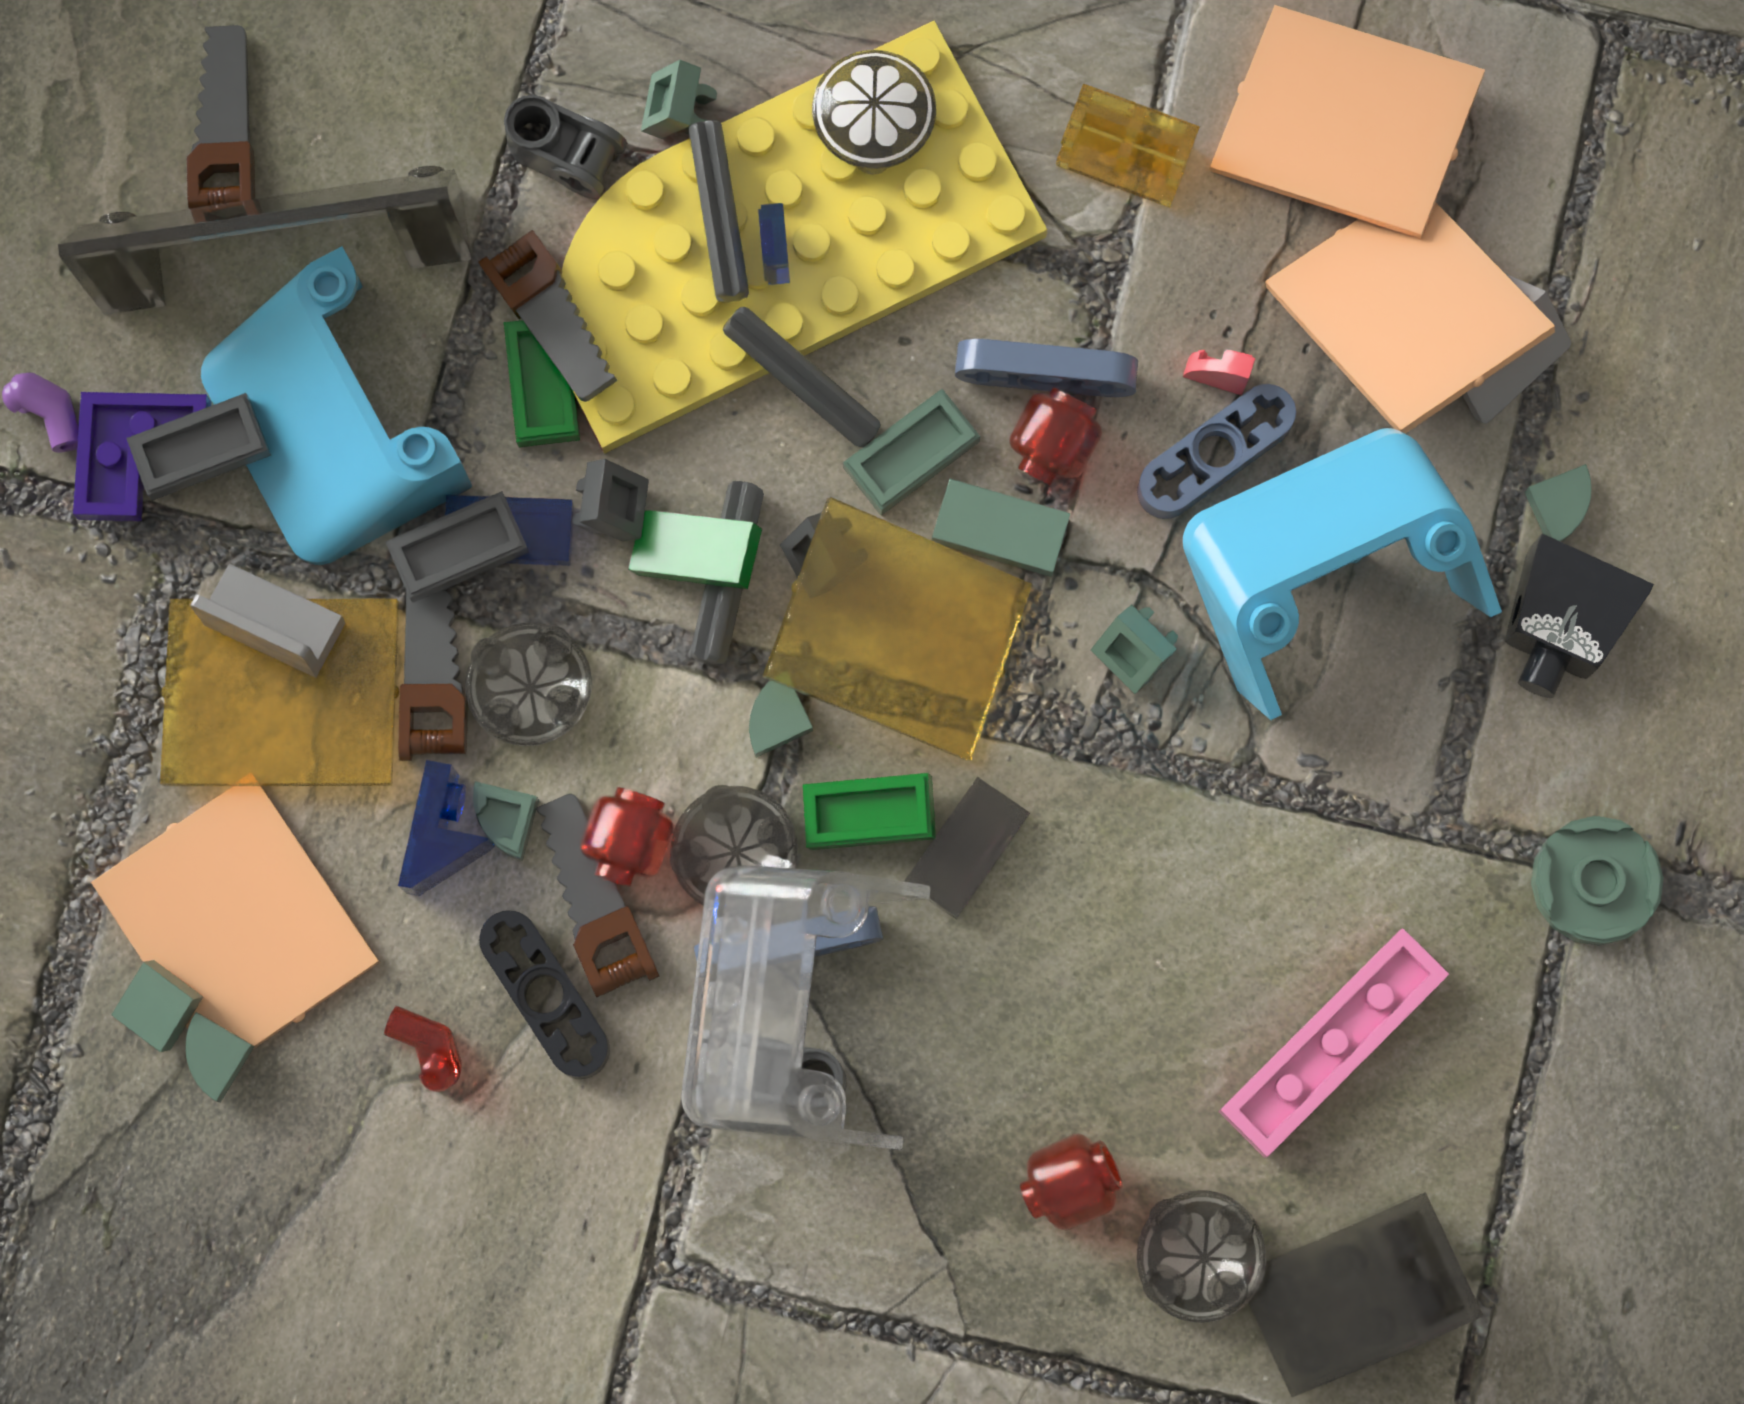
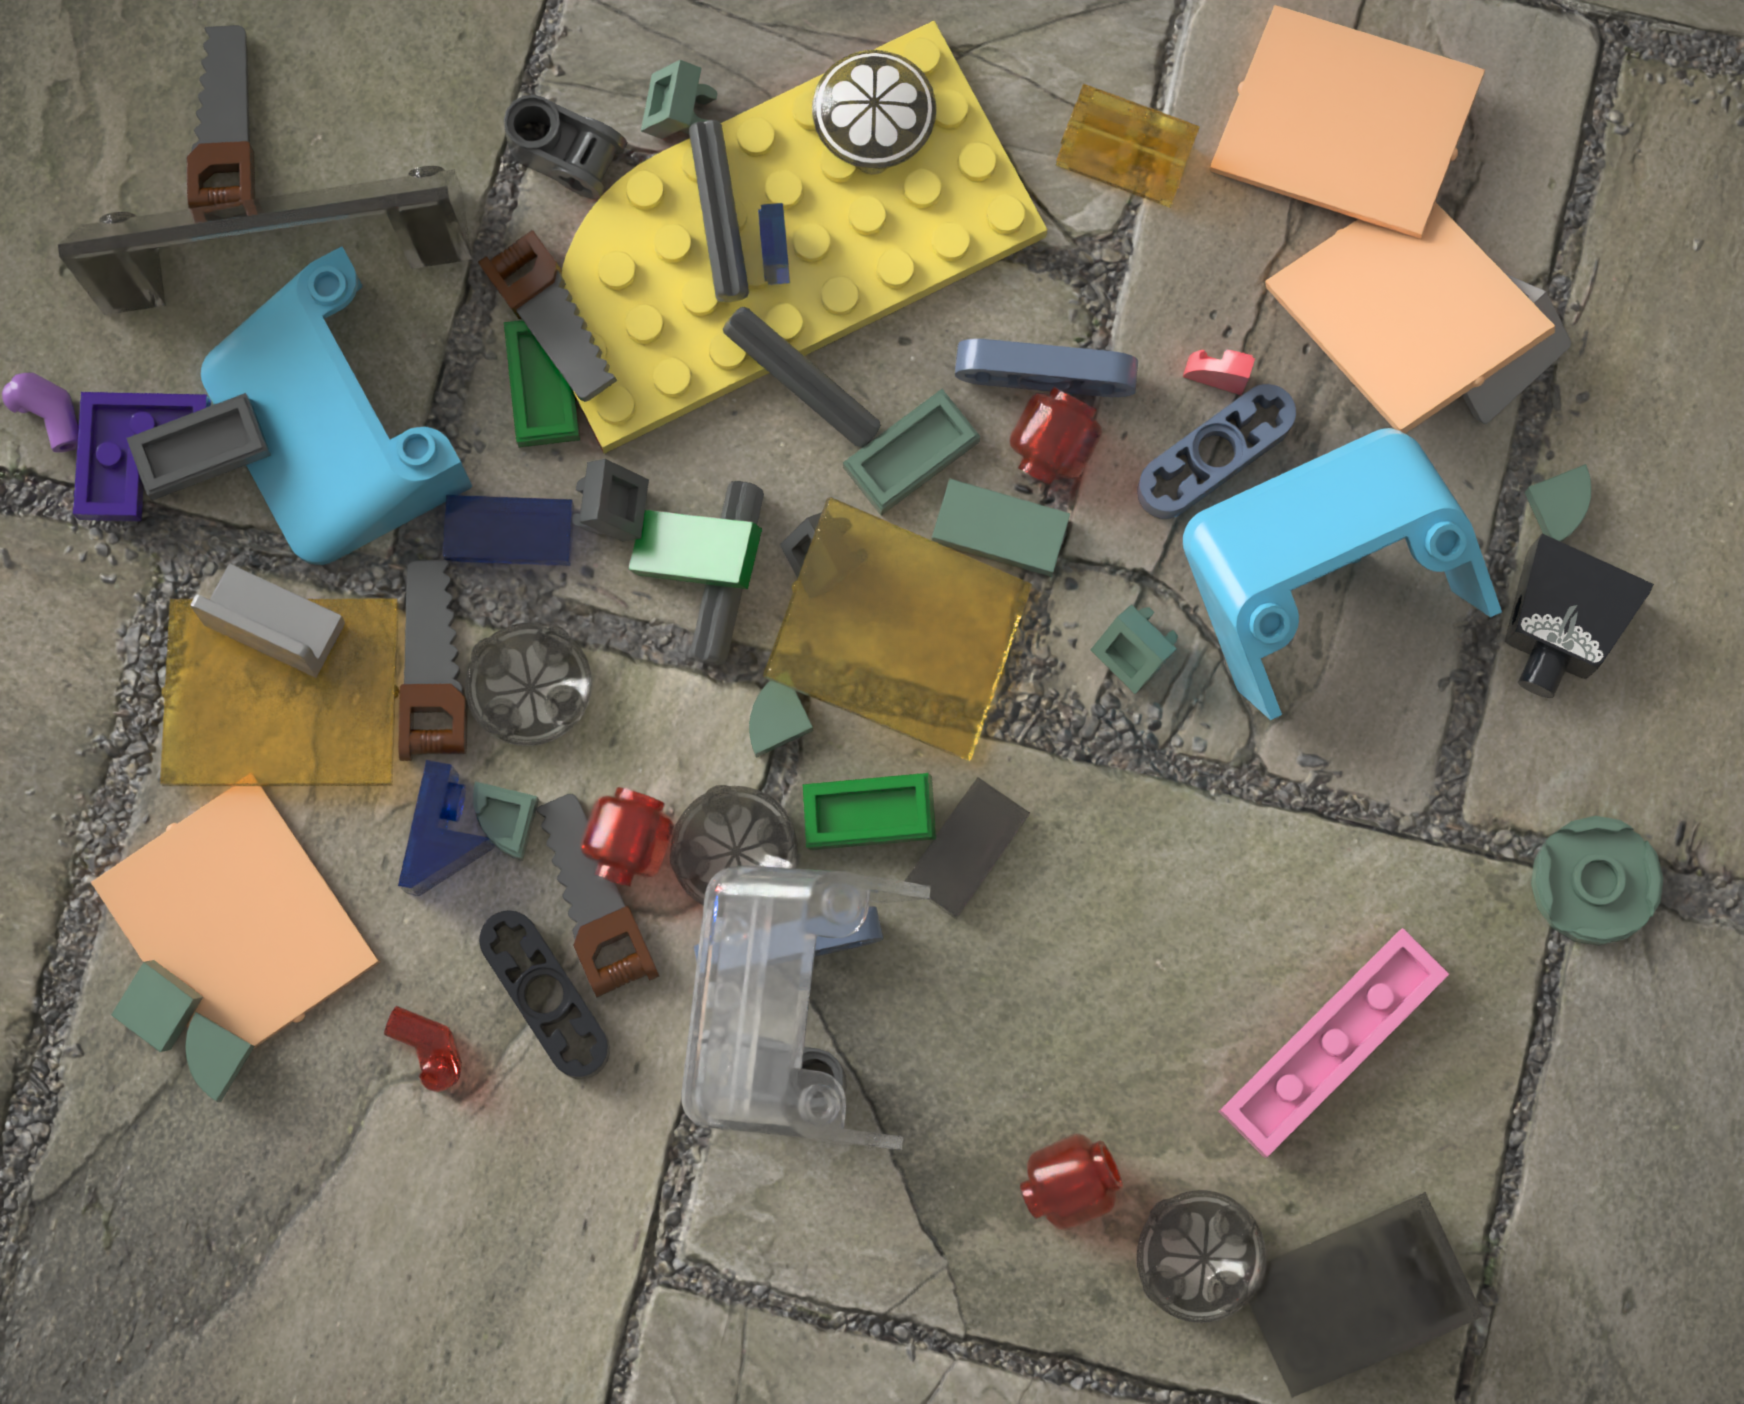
(457, 547): dark grey tile -> none

